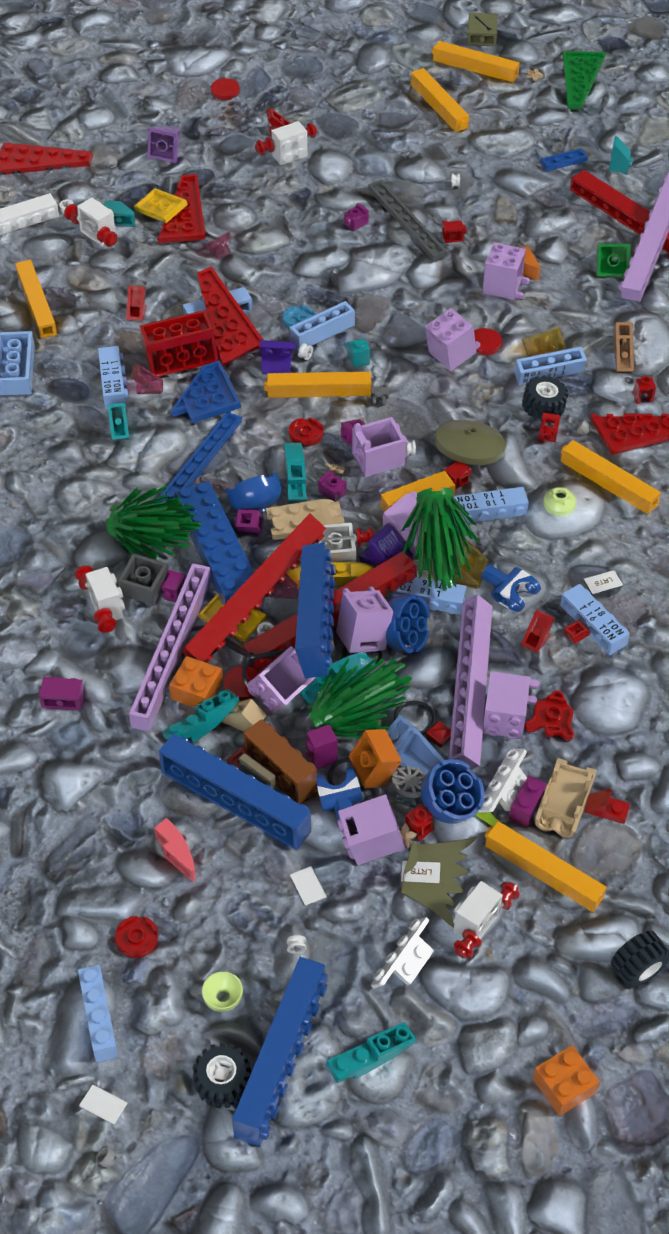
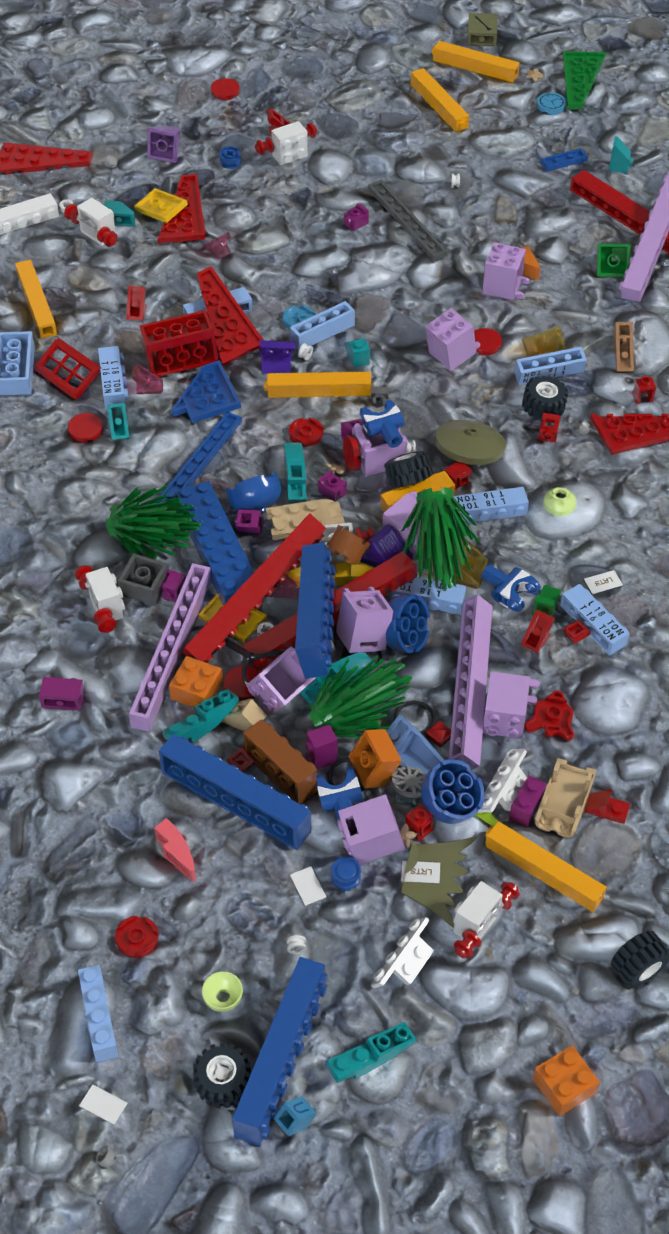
(75, 355): none -> red piece
(85, 427): none -> red tile
(230, 157): none -> blue wheel
(251, 767): dark tan tile -> none
(295, 1116): none -> dark azure brick
(346, 873): none -> blue wheel
(348, 544): none -> dark orange brick
(351, 452): none -> red tile
(384, 423): none -> blue connector
(408, 469): none -> black wheel
(453, 231): red window -> none
(547, 600): none -> green bracket
(551, 103): none -> dark azure tile
(610, 476): light orange brick -> none

